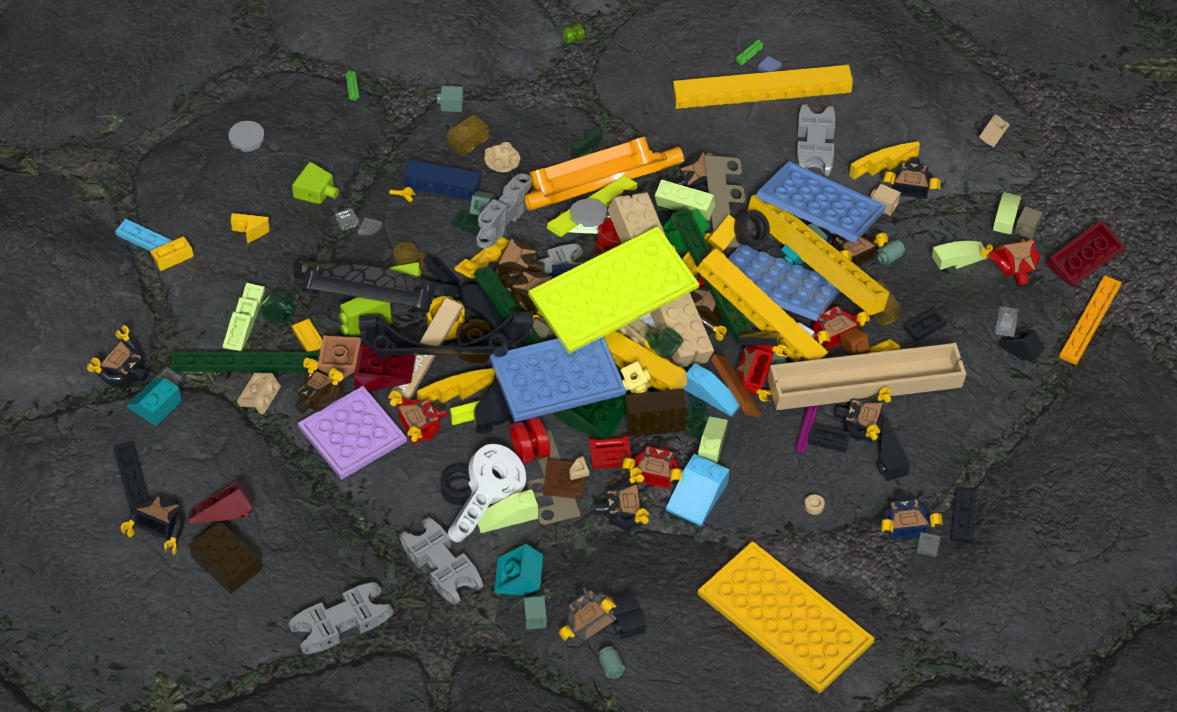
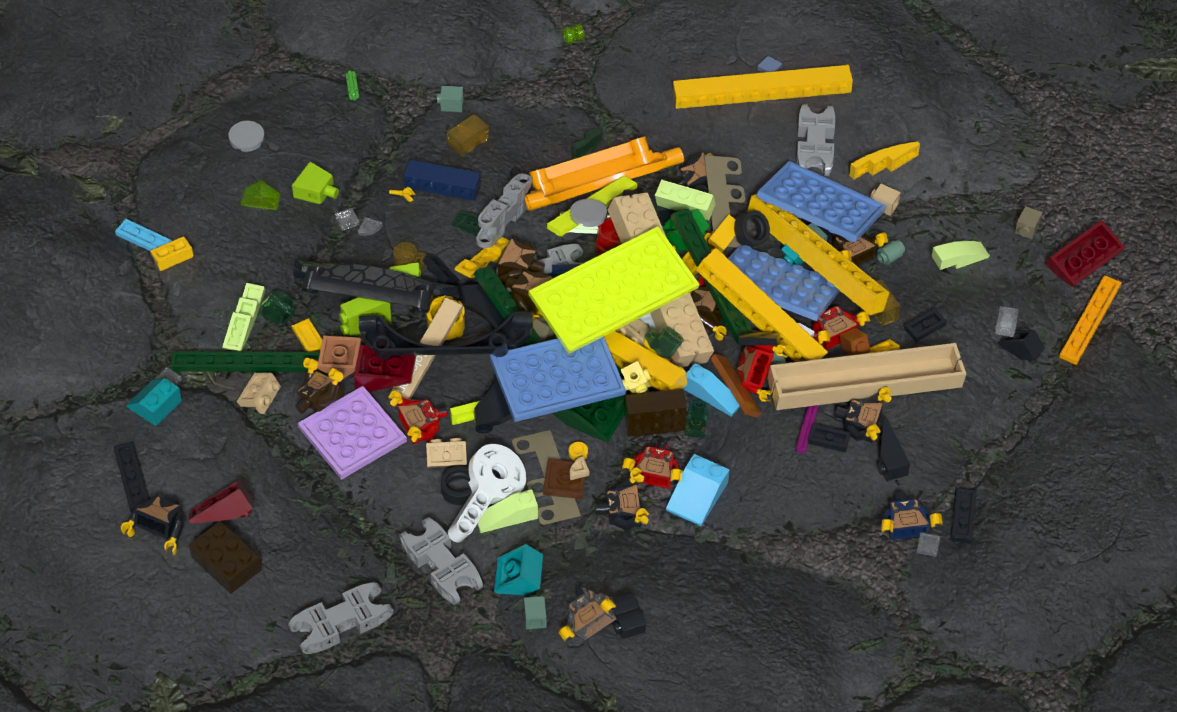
(122, 363): torso -> none
(253, 225): yellow slope -> none
(260, 196): none -> clear neon green slope
(446, 453): none -> tan bracket
(462, 385): yellow slope -> none
(469, 332): dark brown brick -> none
(480, 201): sand green brick -> none
(502, 157): tan dish -> none
(529, 440): red wheel -> none
(578, 450): none -> yellow tile
(610, 456): red plate -> none
(611, 662): sand green brick -> none
(713, 439): yellowish green slope -> none
(749, 52): bright green axle -> none
(786, 617): yellow plate -> none
(814, 504): tan tile -> none
(912, 179): torso -> none
(994, 130): tan brick -> none
(1007, 213): yellowish green slope -> none
(1014, 259): torso -> none

